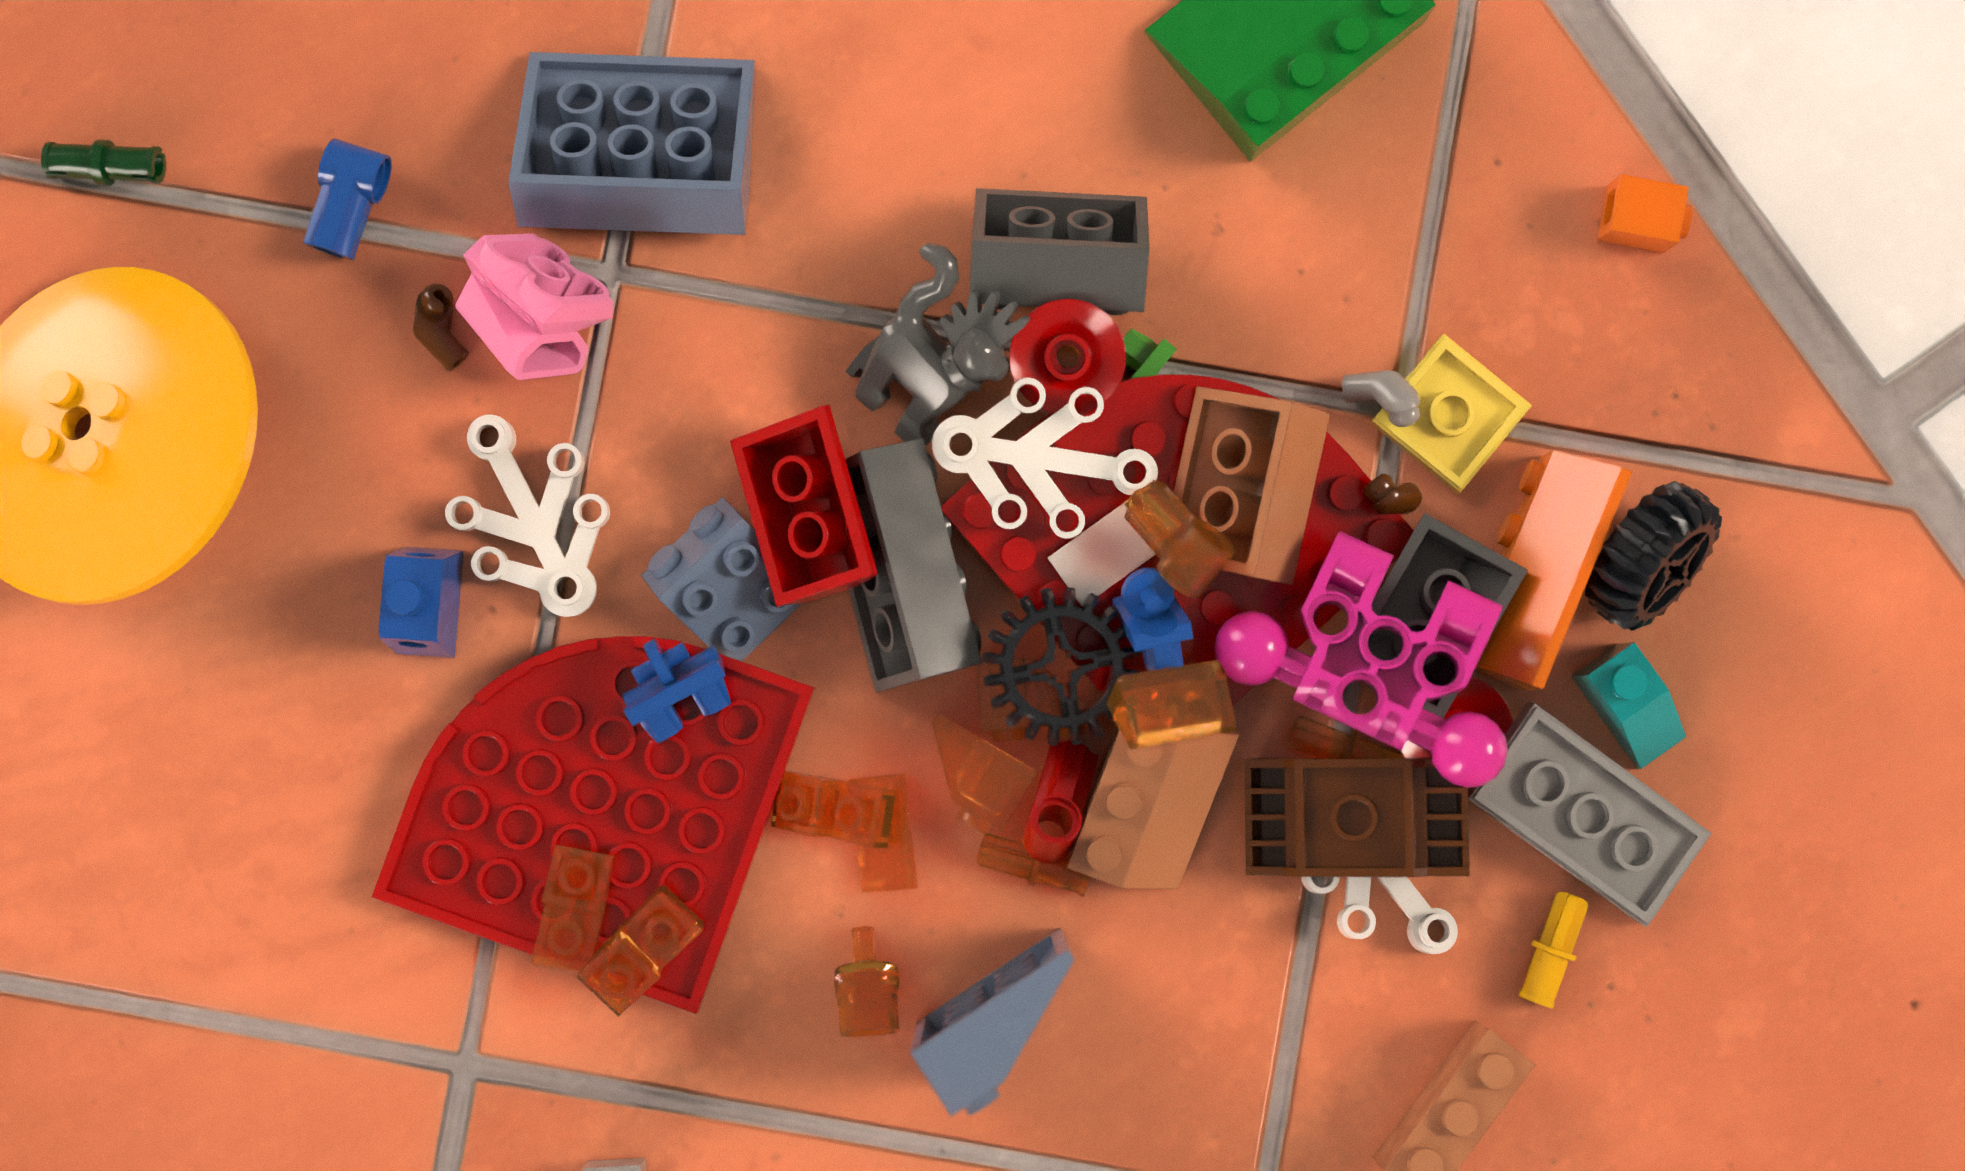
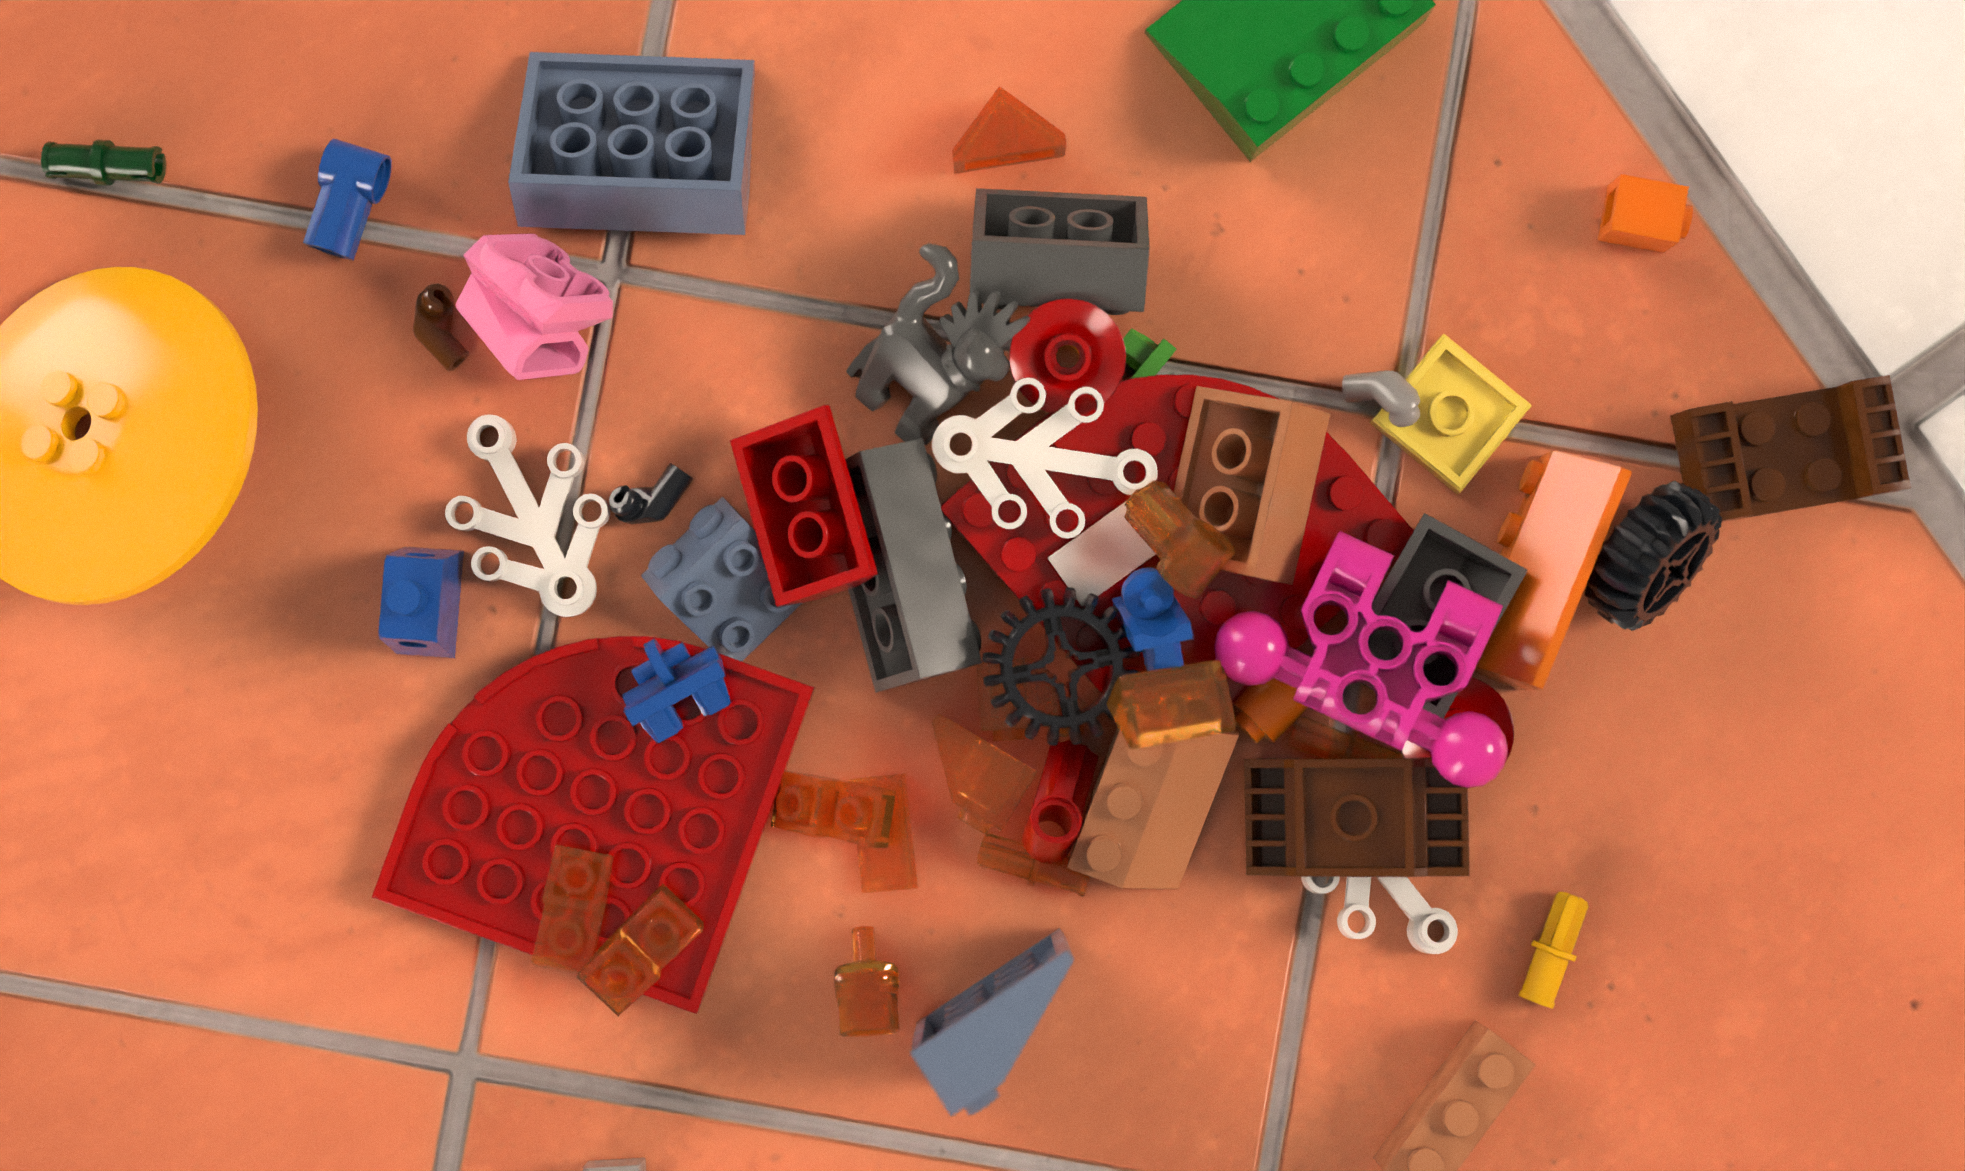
(650, 503): none -> black arm
(1007, 135): none -> clear orange slope
(1267, 710): none -> orange brick
(1392, 499): reddish brown arm -> none
(1590, 815): light grey tile -> none
(1632, 702): teal slope -> none
(1794, 449): none -> reddish brown plate

